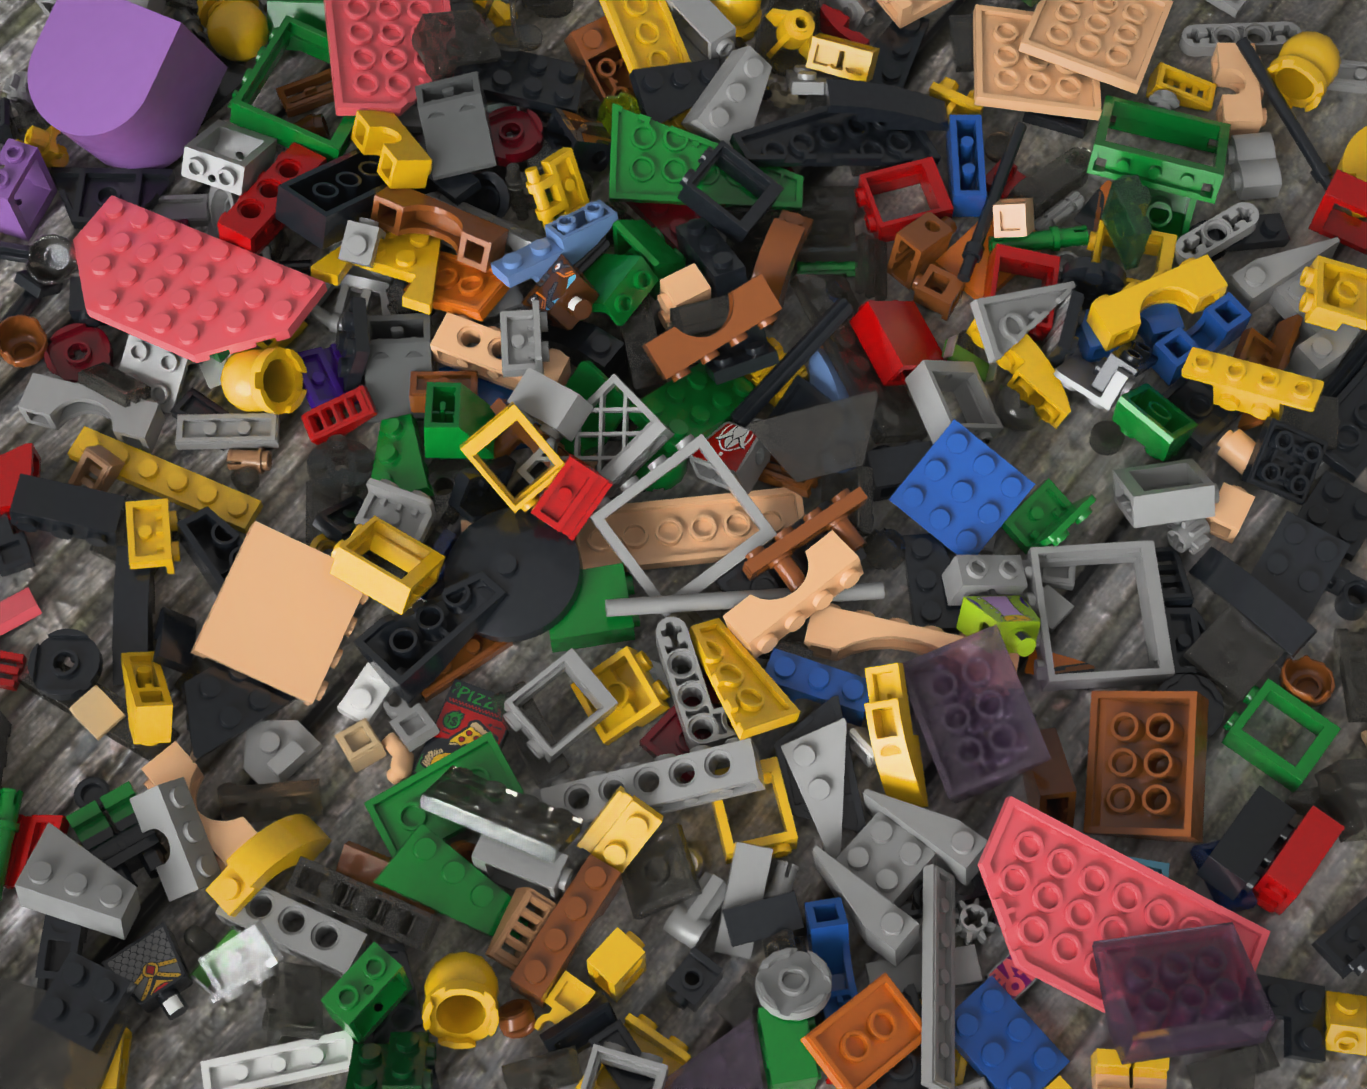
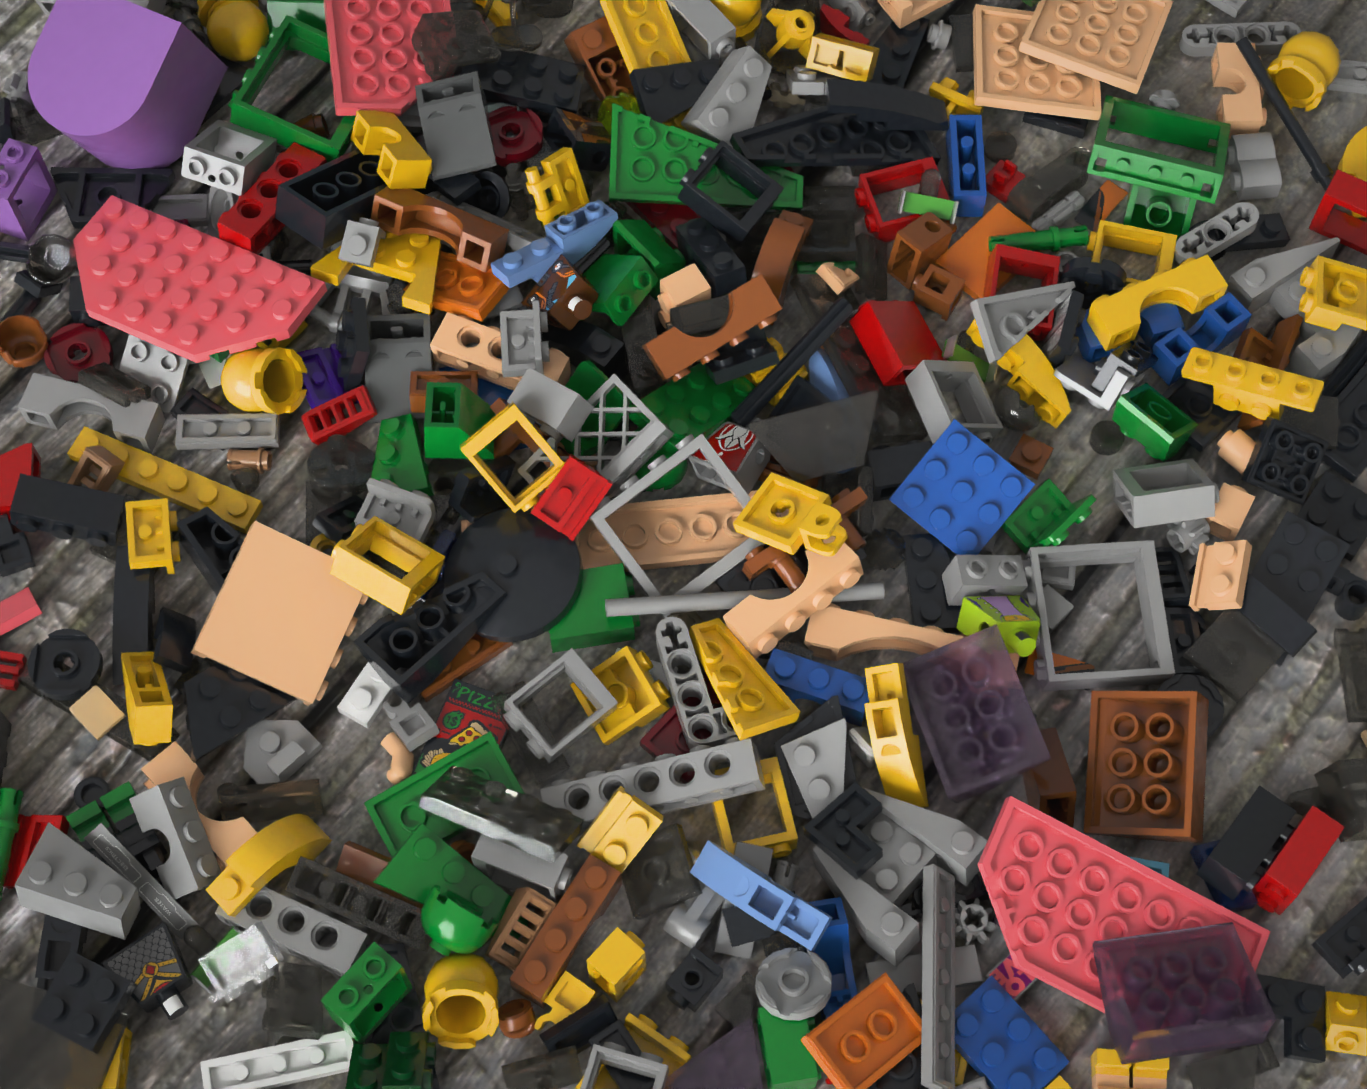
(52, 152): yellow hips -> none
(148, 887): none -> light grey sticker
(311, 97): dark orange tile -> none
(360, 745): tan slope -> none
(454, 923): none -> green cylinder
(760, 896): none -> medium blue slope
(808, 520): none -> yellow plate
(836, 278): none -> light nougat tile
(839, 830): none -> black plate
(927, 199): none -> piece
(939, 35): none -> light grey plate
(974, 249): black bar -> none
(1013, 217): light nougat brick -> none
(1030, 456): none -> dark orange plate
(1126, 218): clear green plate -> none
(1166, 76): yellow slope -> none
(1220, 575): none -> light nougat plate
(1264, 758): green window -> none
(1307, 680): dark orange hair -> none

